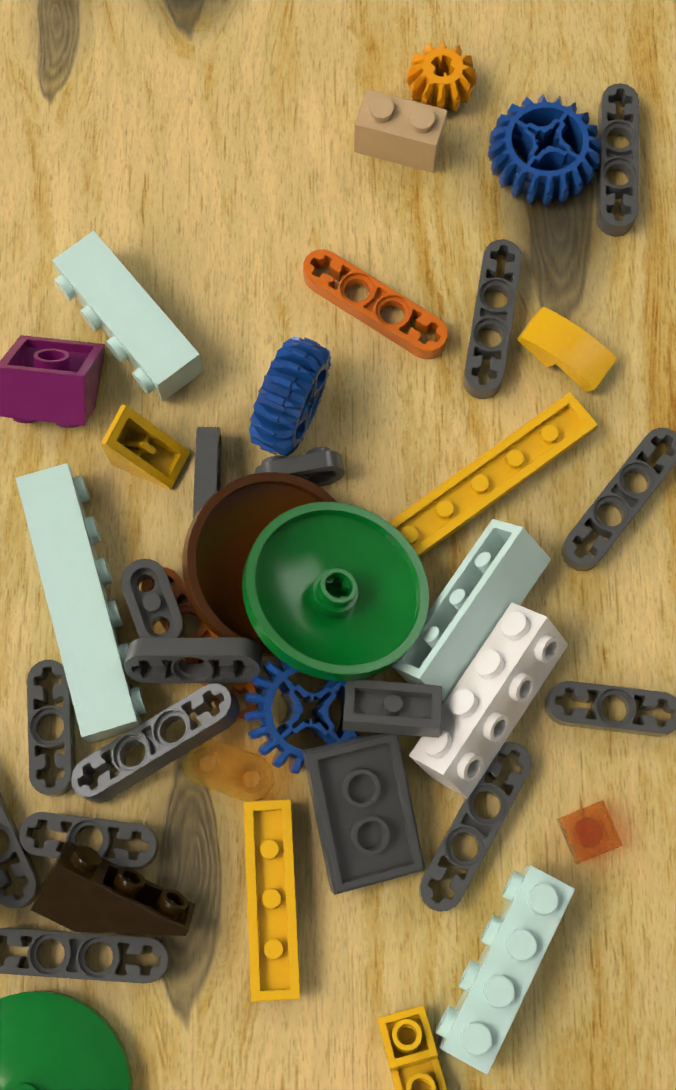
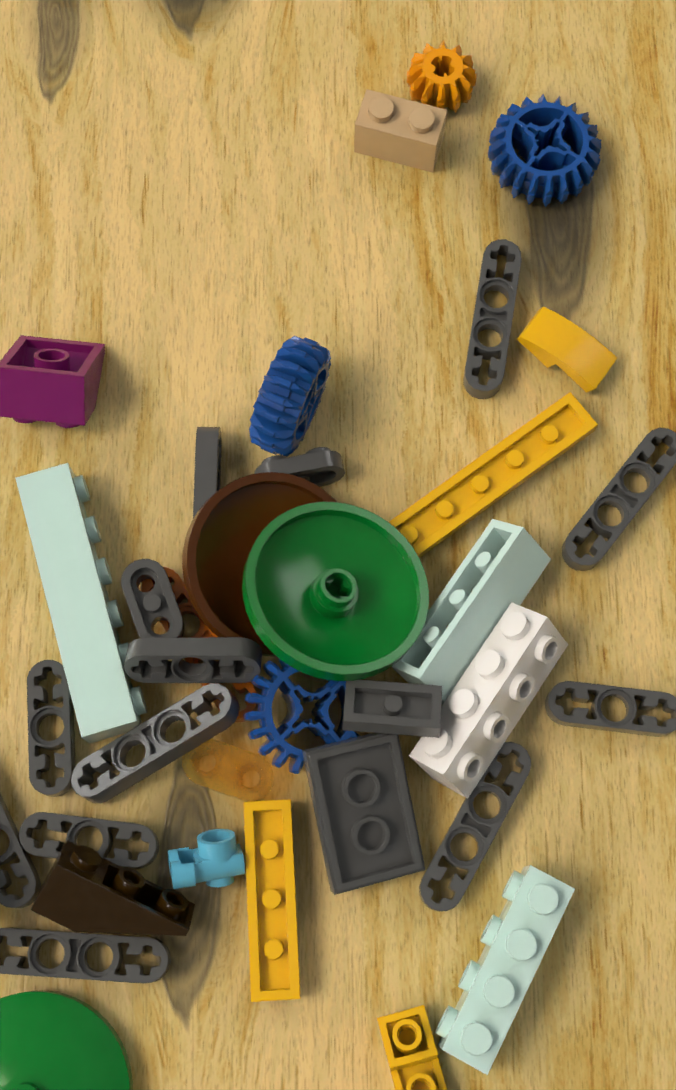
(127, 316): light aqua brick -> none
(143, 449): yellow slope -> none
(213, 861): none -> medium azure plate
(379, 298): orange beam -> none
(589, 832): clear orange plate -> none
(618, 159): dark grey beam -> none

